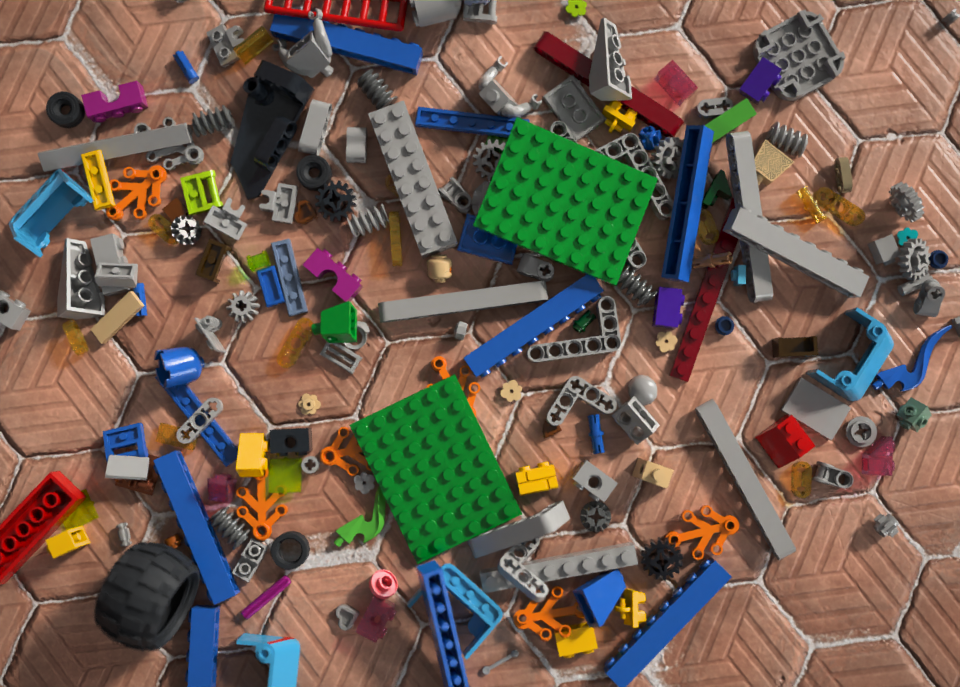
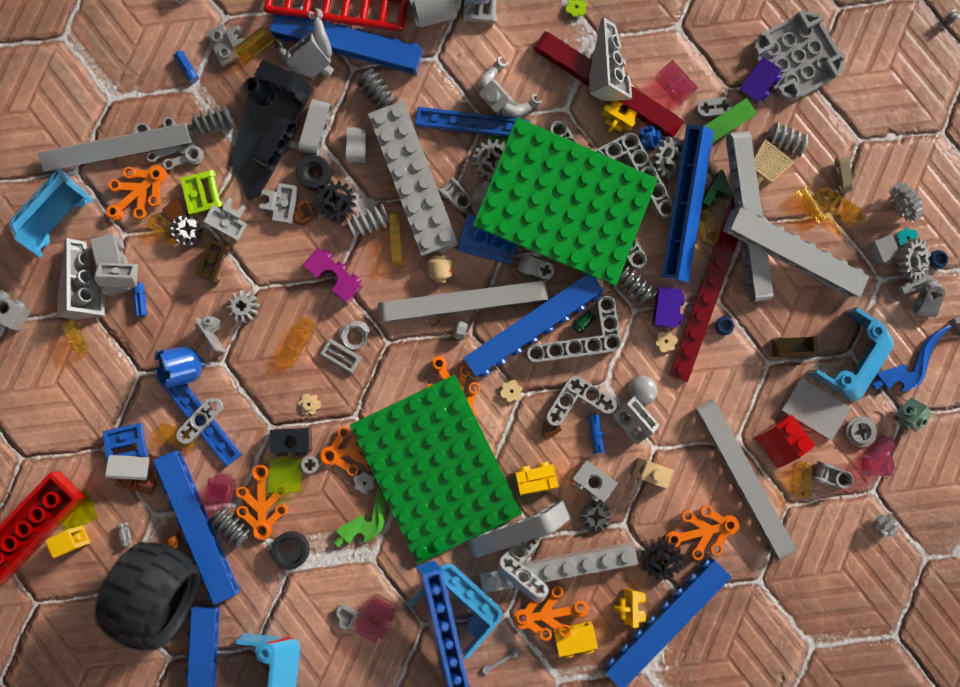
(62, 99): black tyre -> none
(98, 180): yellow tile -> none
(117, 317): tan tile -> none
(131, 99): magenta arch -> none
(250, 560): light grey slope -> none
(251, 455): yellow brick -> none
(258, 260): clear neon green bush -> none
(267, 596): magenta axle -> none
(270, 286): blue tile -> none
(289, 277): sand blue tile -> none
(338, 324): green torso -> none
(383, 584): coral plate -> none
(574, 108): light grey tile -> none
(600, 596): slope -> none
(712, 260): medium nougat pin -> none
(738, 275): medium azure plate -> none

